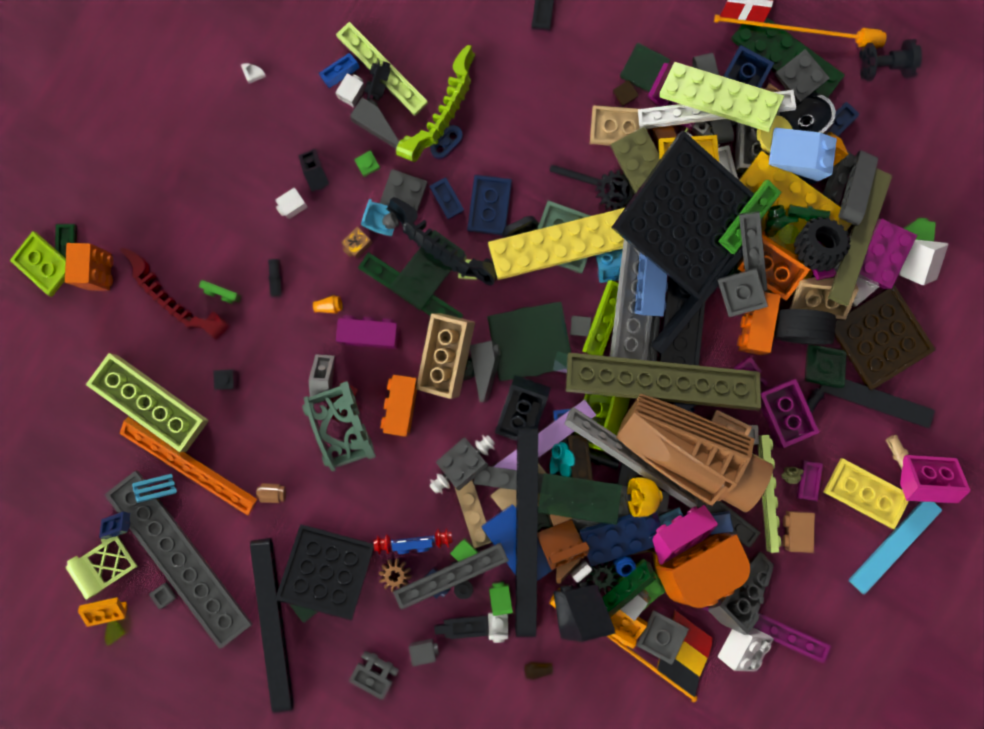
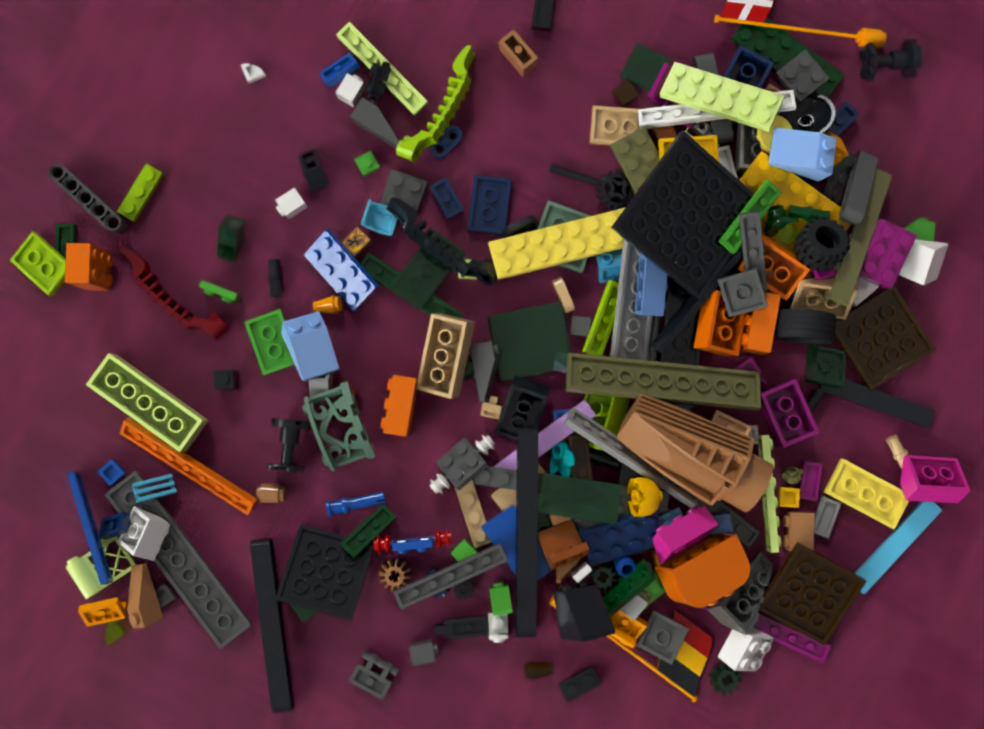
(81, 193): none -> dark grey beam
(89, 528): none -> blue tile
(112, 472): none -> blue plate
(140, 192): none -> lime plate
(142, 599): none -> medium nougat slope
(144, 534): none -> white slope
(230, 238): none -> clear green slope
(268, 342): none -> bright green plate
(288, 436): none -> black piece
(309, 345): none -> light blue slope
(341, 270): none -> plate
(345, 505): none -> blue pin
(367, 332): magenta brick -> none
(368, 531): none -> dark green plate
(390, 221): dark grey hinge -> none
(491, 409): none -> tan tile
(518, 53): none -> medium nougat brick
(563, 294): none -> tan beam
(579, 683): none -> black plate
(718, 331): none -> orange brick
(728, 684): none -> clear green gear
(788, 497): none -> yellow plate
(811, 593): none -> dark brown plate
(826, 516): none -> light grey tile

